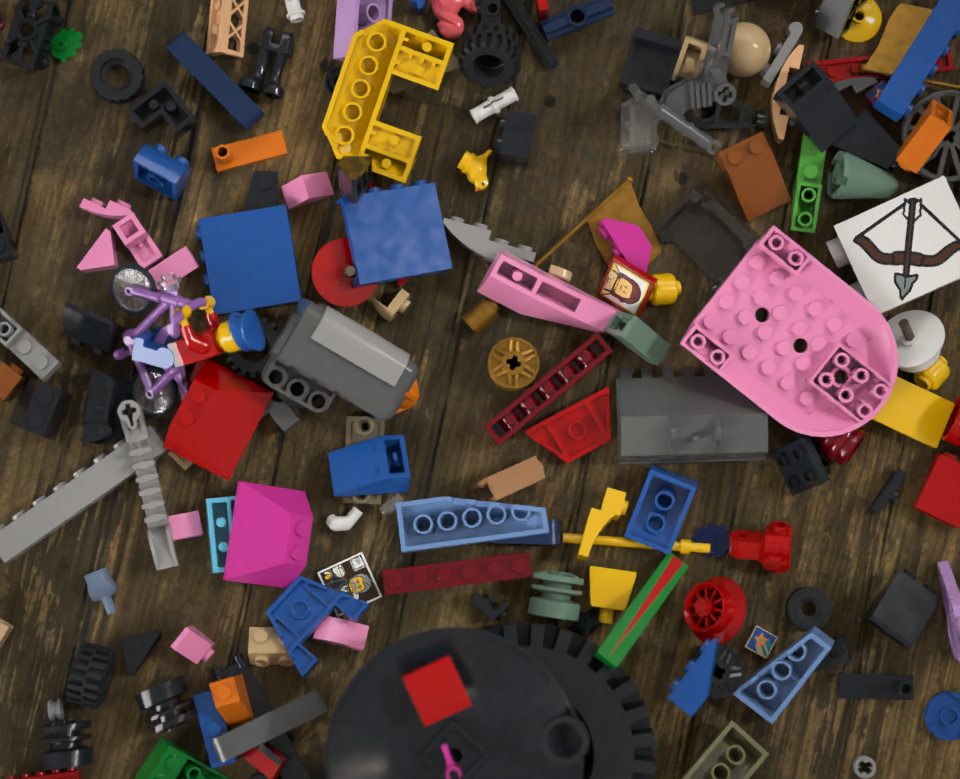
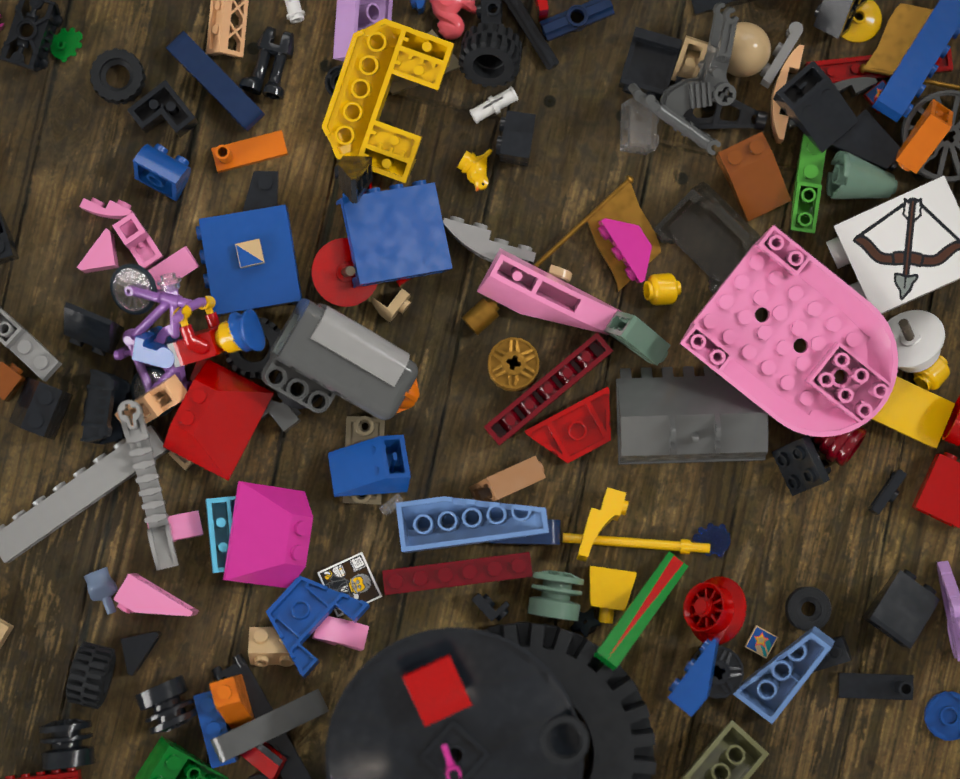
(55, 709): light grey bush -> none
(145, 597): none -> bright pink slope
(159, 399): none -> light nougat slope
(194, 645): bright pink slope -> none
(250, 253): none -> tile
(307, 189): bright pink slope -> none
(343, 523): white arm -> none
(626, 287): tile -> none
(661, 509): blue slope -> none
(769, 547): red piece -> none
(862, 774): light grey bush -> none

